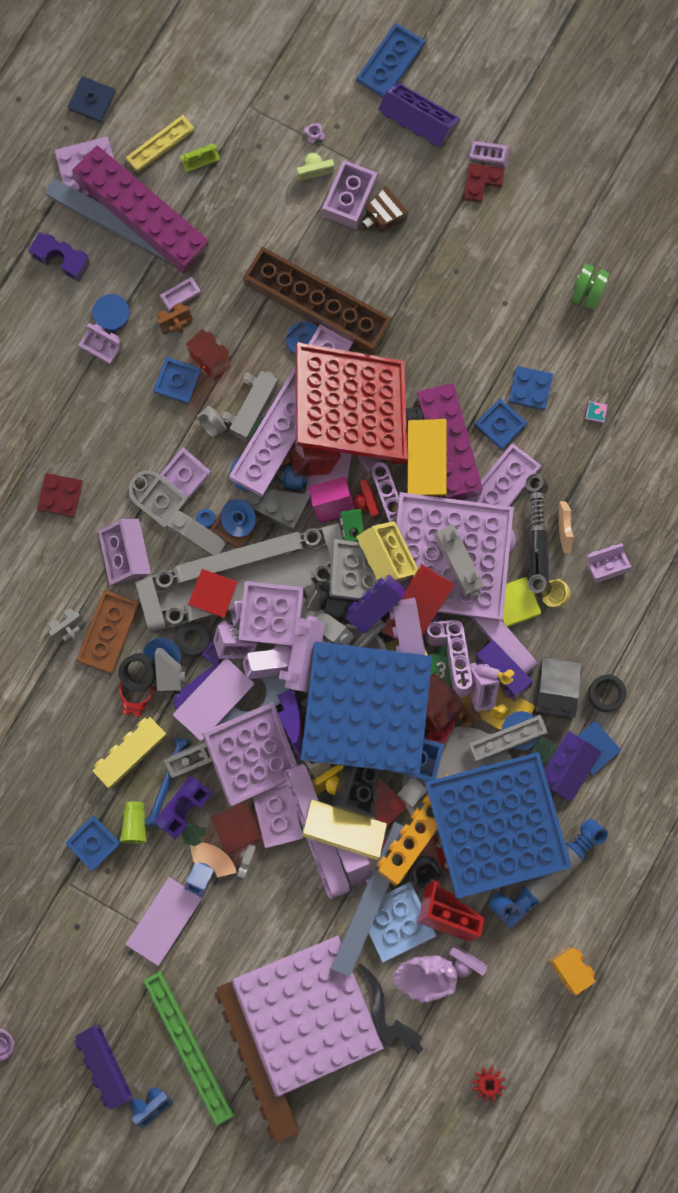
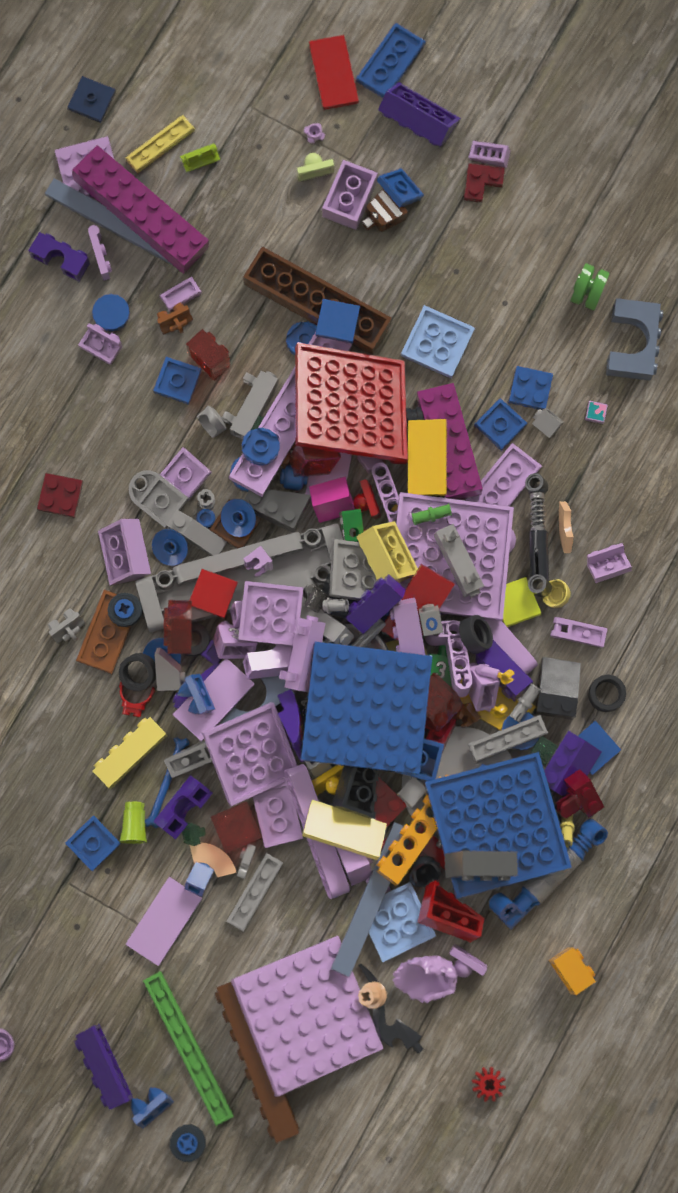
(100, 251): none -> lavender plate
(127, 616): none -> black wheel
(165, 552): none -> blue dish
(178, 626): none -> clear red brick
(183, 1149): none -> black wheel
(201, 700): none -> blue tile
(202, 495): none -> light grey bush
(254, 892): none -> light grey tile
(258, 560): none -> lavender hinge
(260, 446): none -> blue tile
(333, 72): none -> red tile
(335, 605): none -> light grey pin
(337, 321): none -> blue tile
(372, 995): none -> light nougat piece
(400, 187): none -> blue tile
(430, 620): none -> light grey brick
(431, 514): none -> bright green pin
(437, 341): none -> light blue plate
(467, 631): none -> black tyre
(481, 864): none -> dark grey wedge
(525, 702): none -> light grey pin
(547, 422): none -> light grey brick
(567, 828): none -> light yellow pin
(579, 632): none -> lavender plate
(580, 796): none -> dark red brick
(647, 318): none -> sand blue arch

